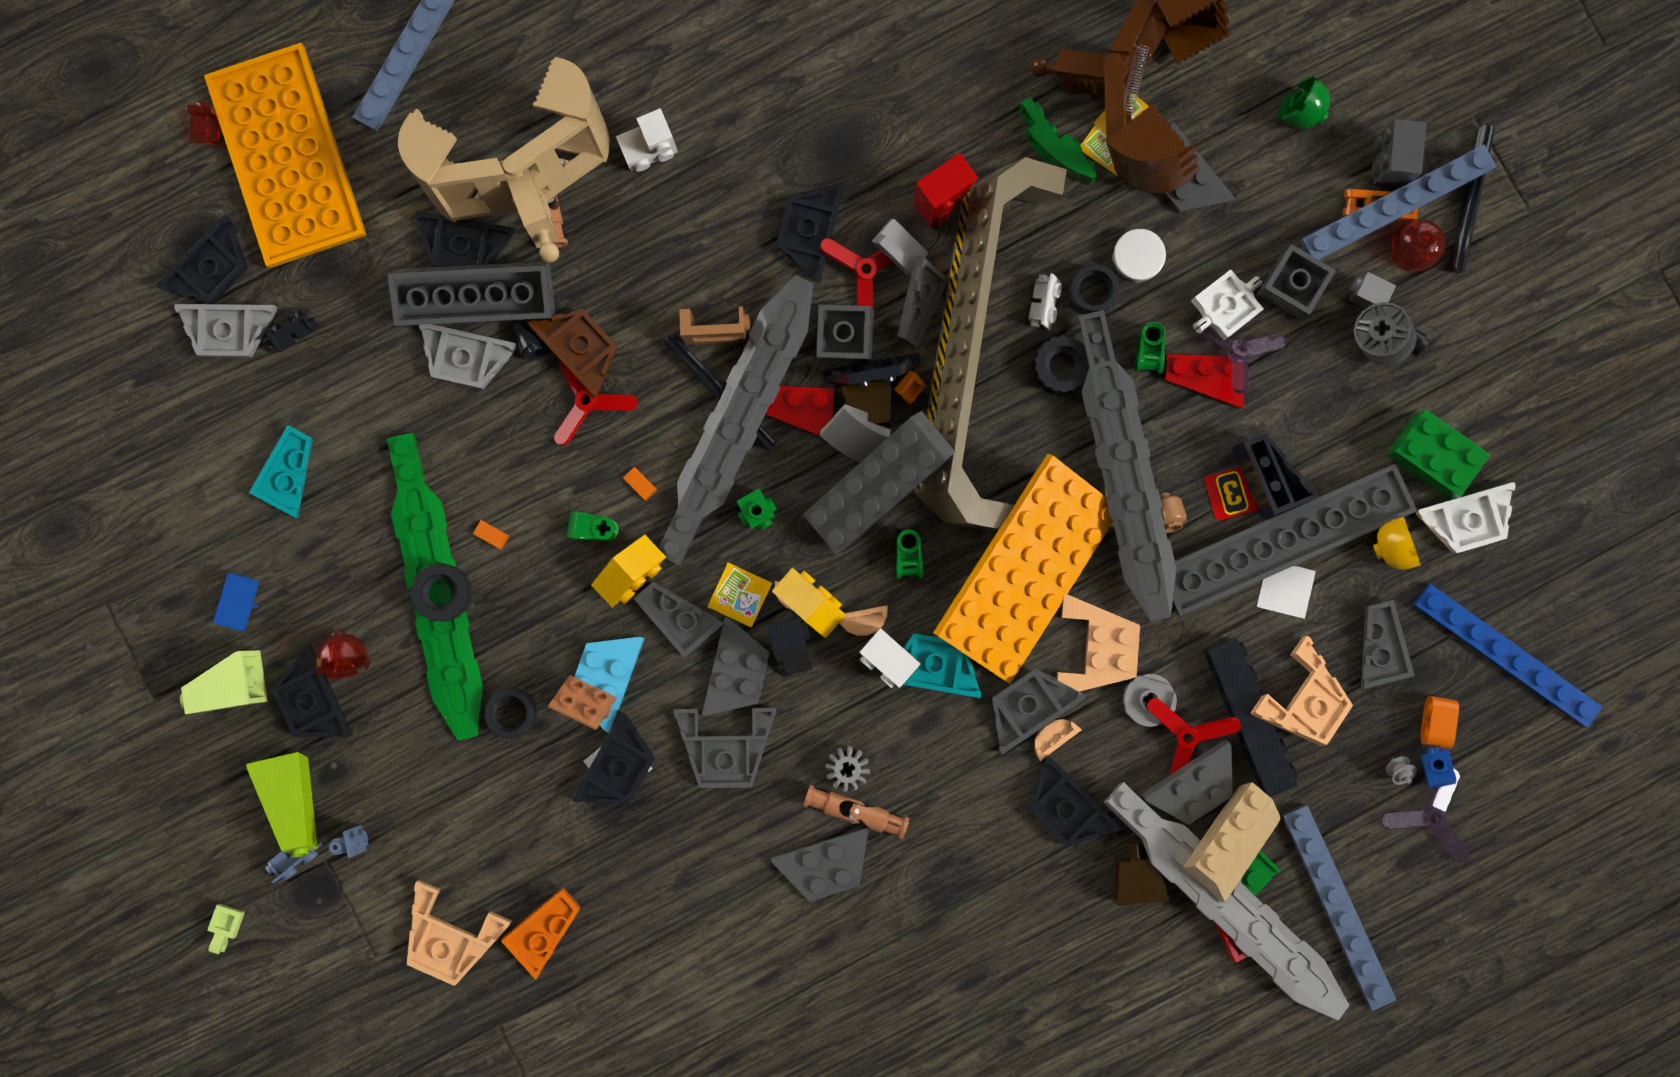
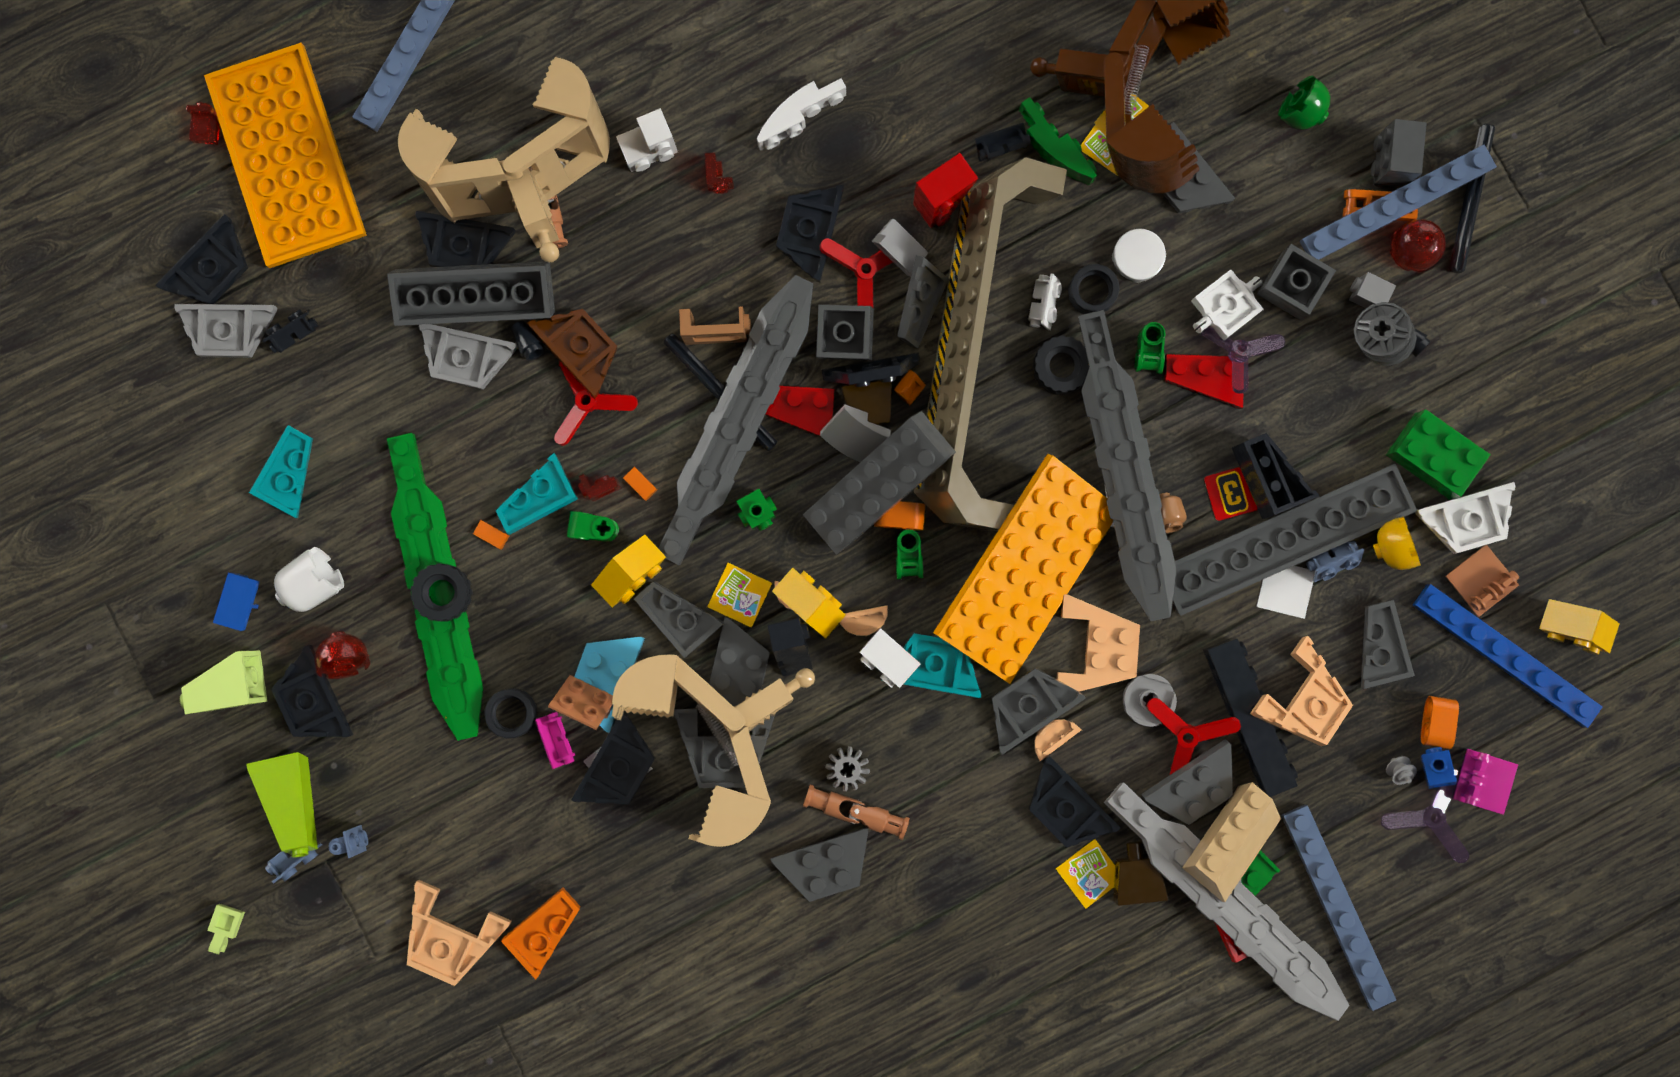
(307, 581): none -> white cylinder
(538, 497): none -> teal wing
(554, 740): none -> dark pink hinge
(603, 487): none -> clear red bracket
(652, 689): none -> tan piece
(713, 171): none -> clear red bracket
(789, 116): none -> white slope
(904, 516): none -> orange beam
(1002, 142): none -> black hinge
(1088, 873): none -> sticker
(1344, 557): none -> sand blue hinge
(1482, 580): none -> nougat hinge
(1485, 781): none -> dark pink hinge
(1583, 625): none -> yellow brick

